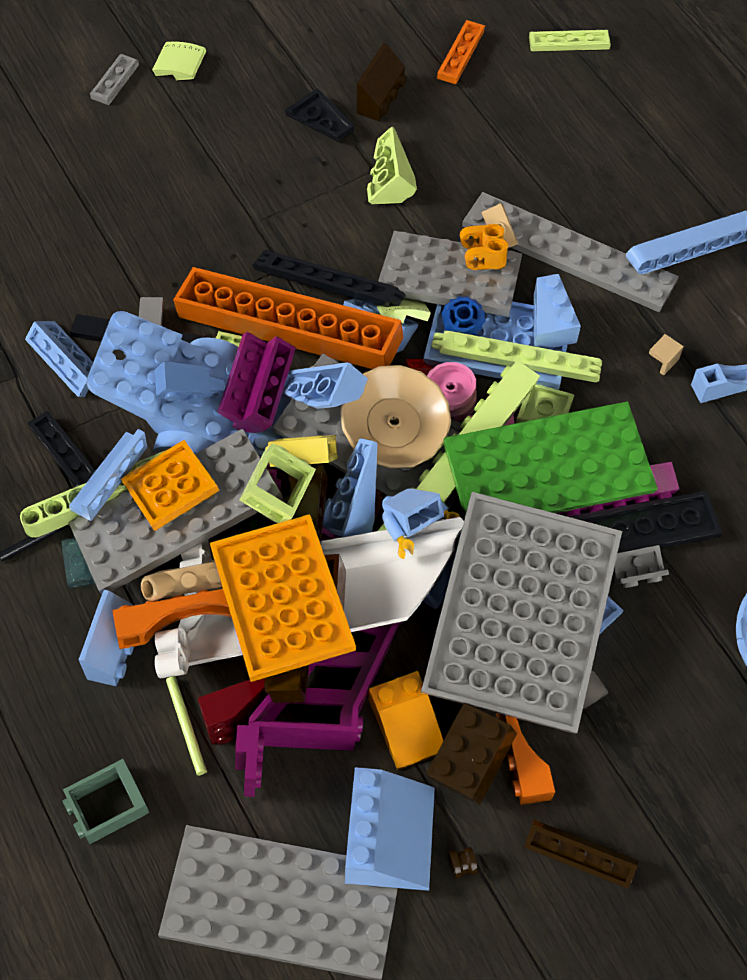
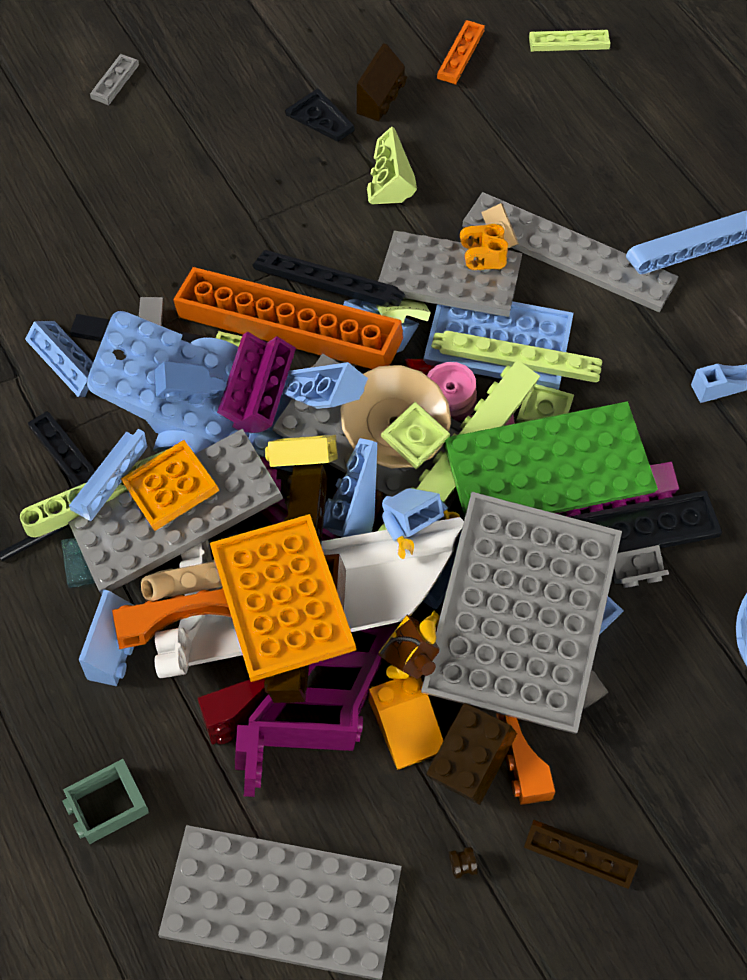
(179, 59): yellowish green slope -> none
(186, 726): yellowish green bar -> none
(267, 503): yellowish green window -> none
(389, 831): light blue slope -> none
(412, 648): none -> reddish brown torso
(415, 435): none -> yellowish green tile
(463, 316): blue piece -> none
(553, 314): light blue wedge -> none
(667, 352): tan panel -> none

